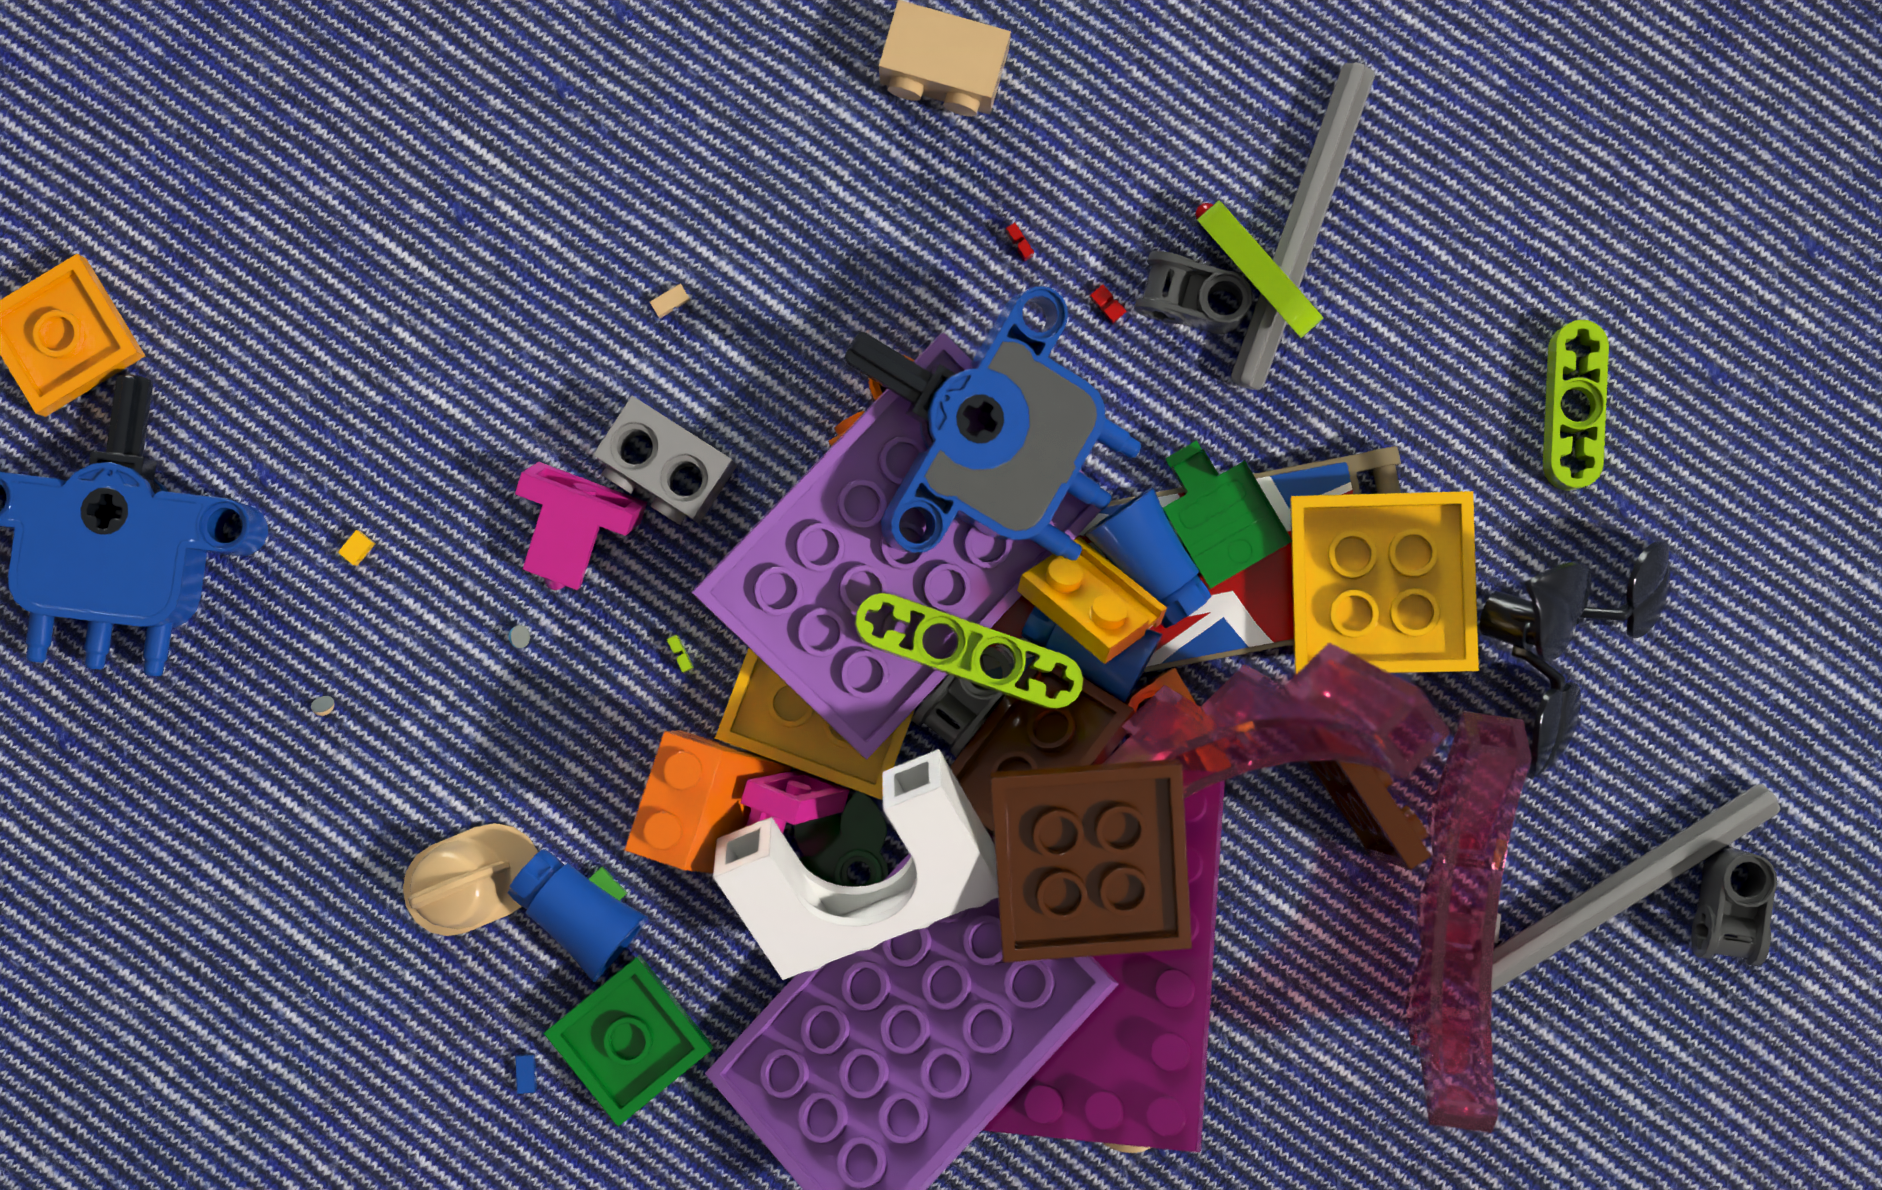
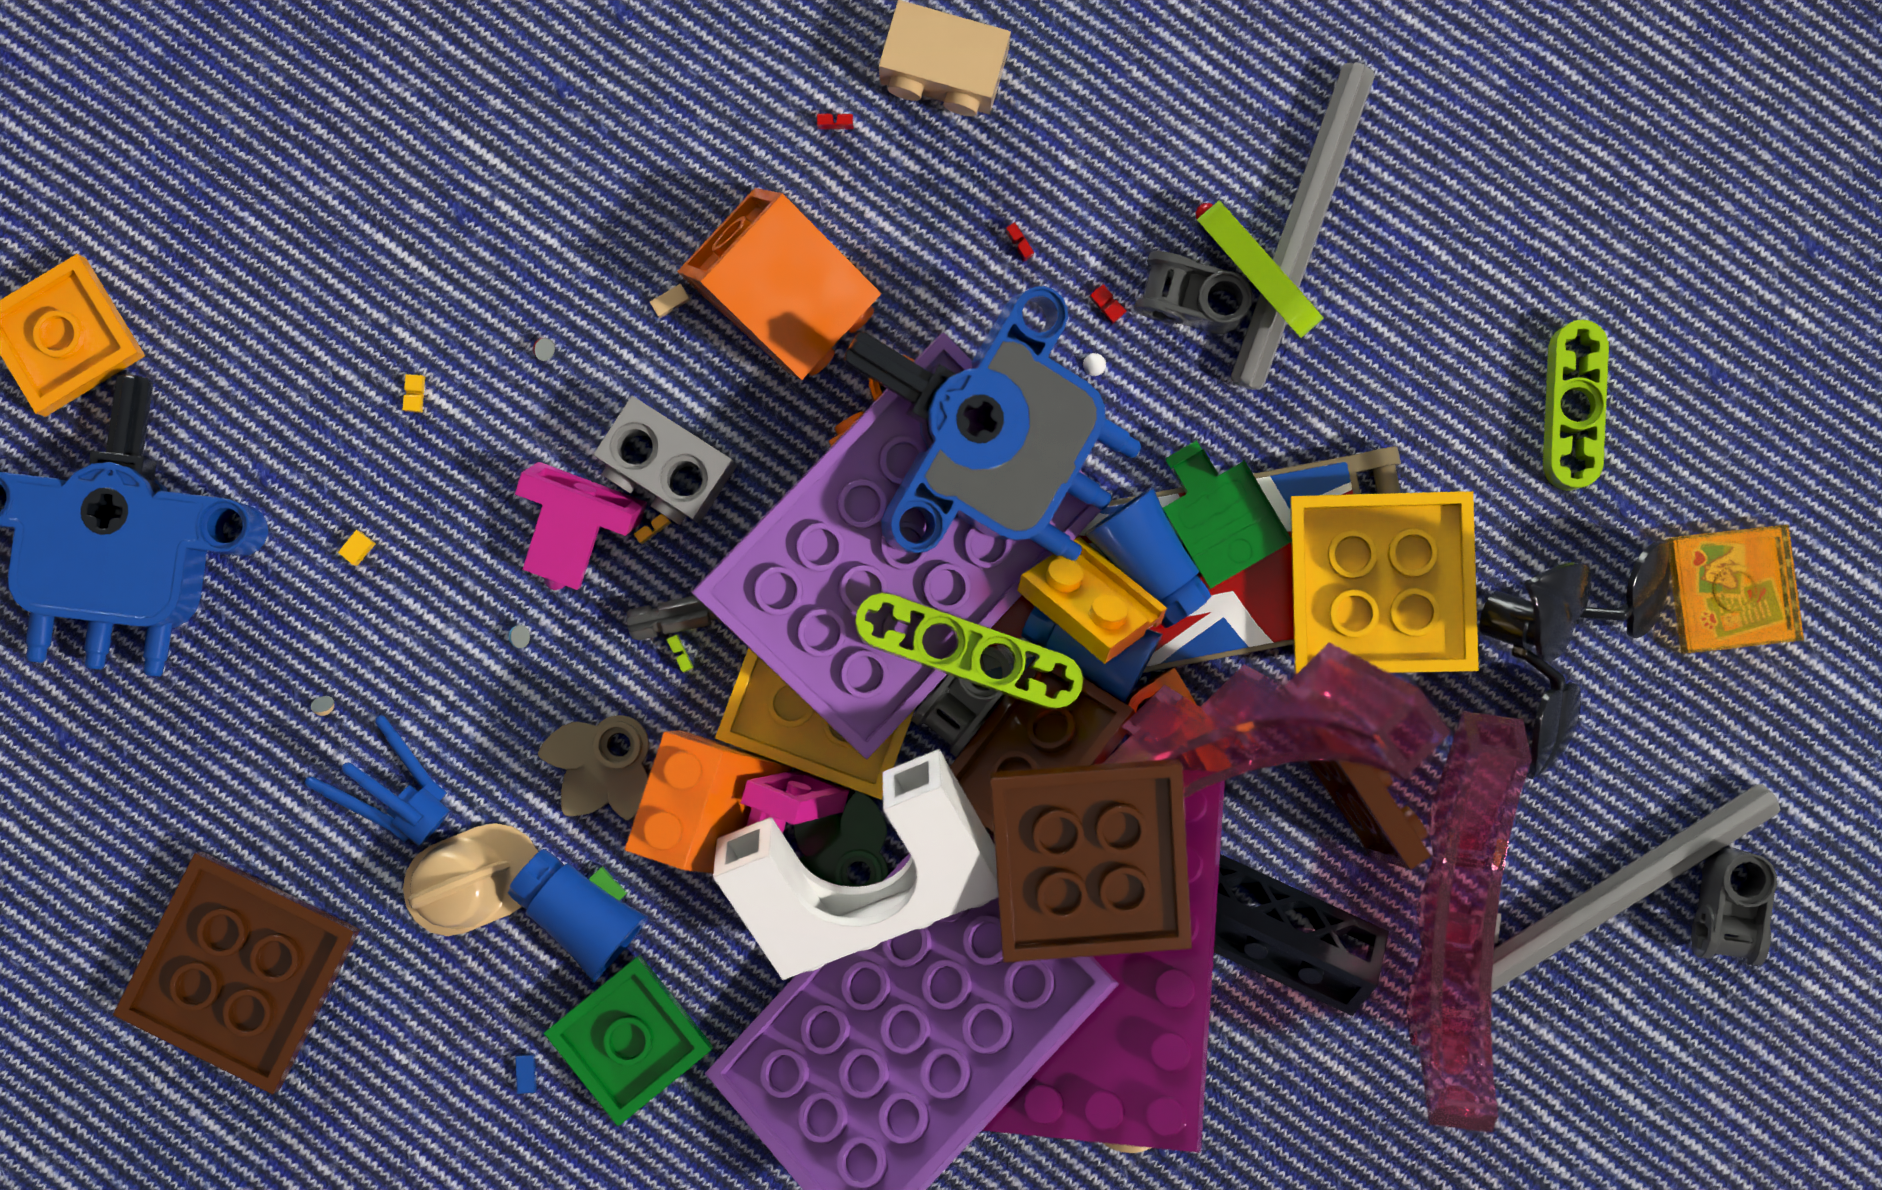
(236, 972): none -> reddish brown plate
(412, 813): none -> blue plant
(414, 395): none -> yellow piece
(543, 349): none -> light grey piece
(592, 768): none -> dark tan plate
(646, 532): none -> yellow piece
(669, 617): none -> dark grey axle
(781, 282): none -> orange slope
(826, 121): none -> red piece
(1094, 364): none -> white piece
(1303, 961): none -> black fence
(1735, 589): none -> clear yellow tile

